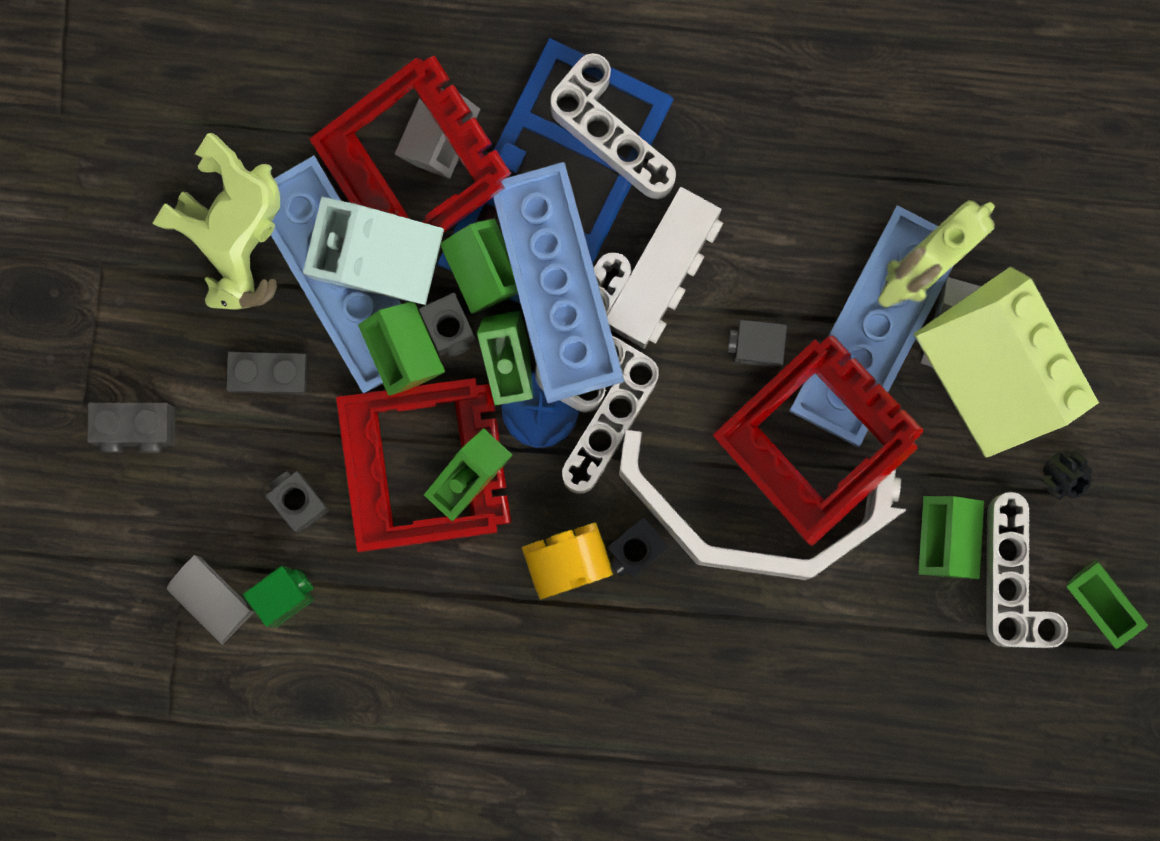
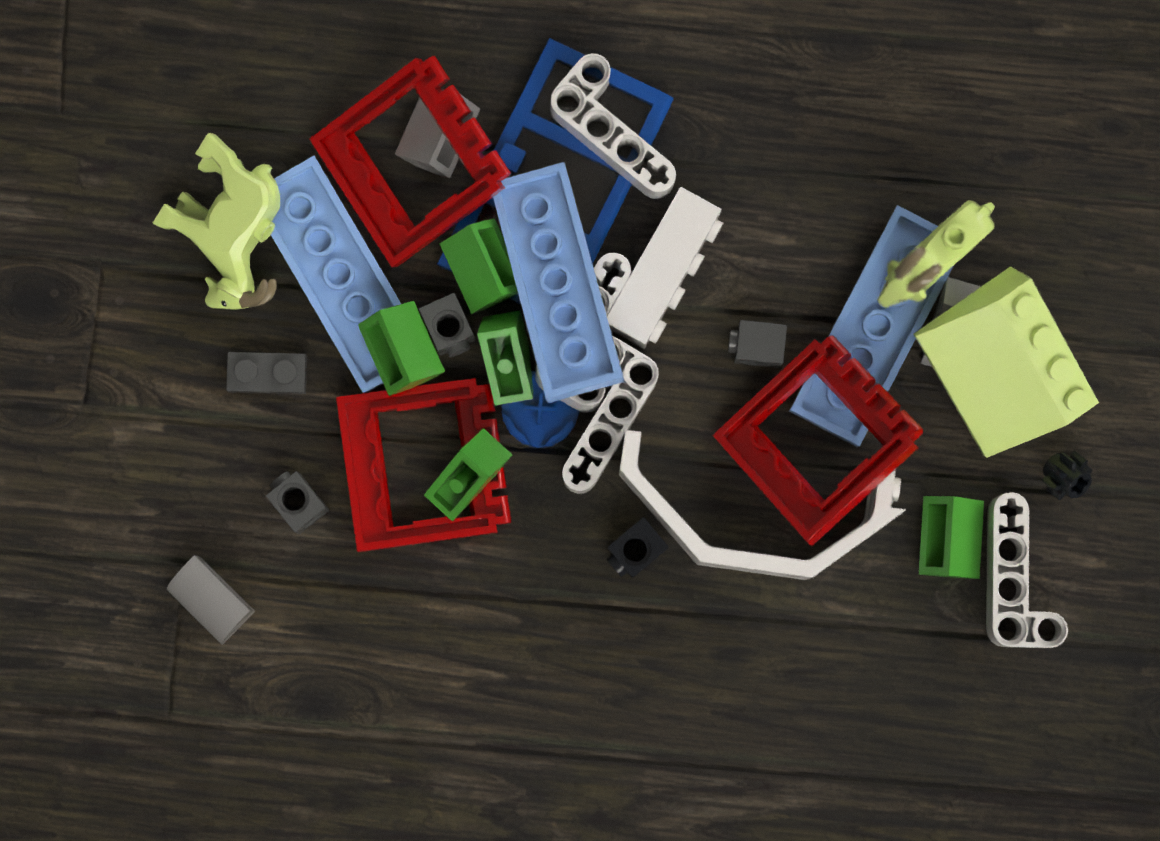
(131, 425): flat silver brick -> none
(280, 596): green brick -> none
(373, 251): light aqua slope -> none
(567, 561): yellow brick -> none
(1106, 604): bright green brick -> none

